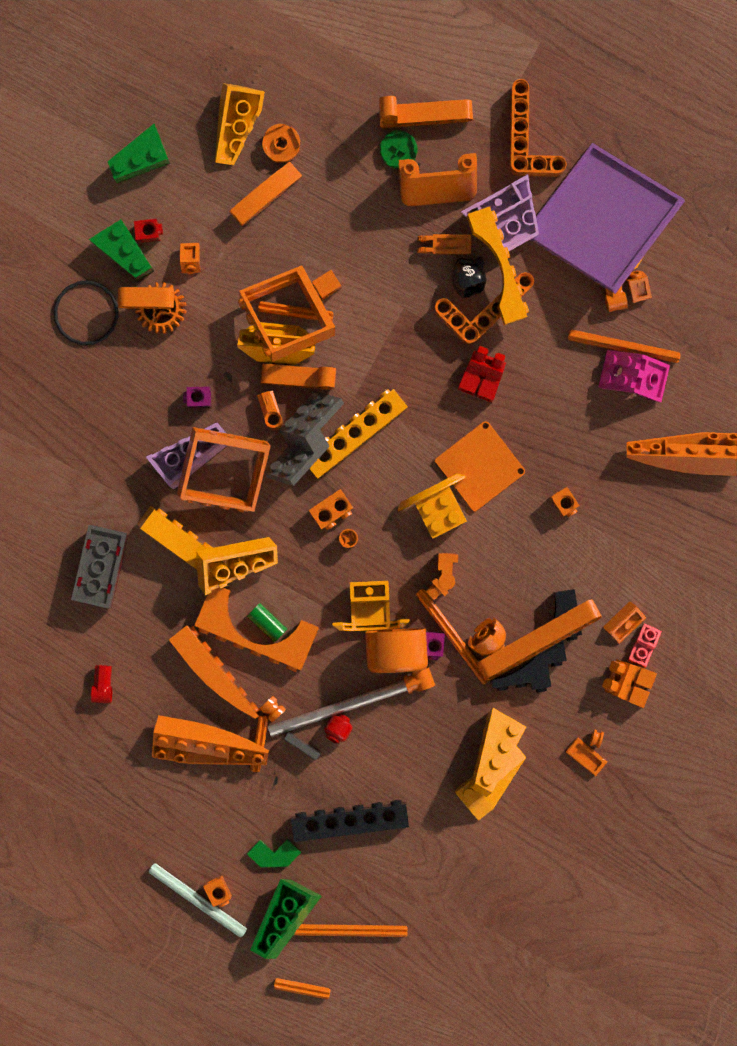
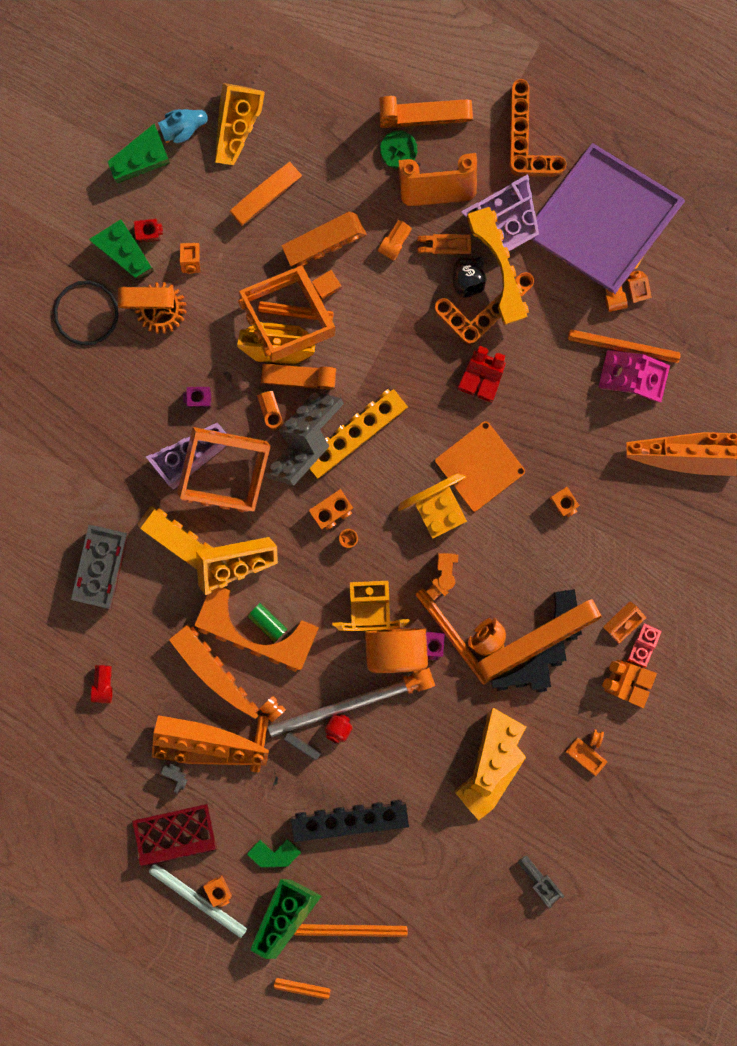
(172, 771): none -> dark grey bracket
(177, 852): none -> dark red fence
(181, 124): none -> dark azure animal
(271, 138): orange plate -> none
(324, 239): none -> orange wedge
(393, 243): none -> orange piece
(543, 884): none -> dark grey connector

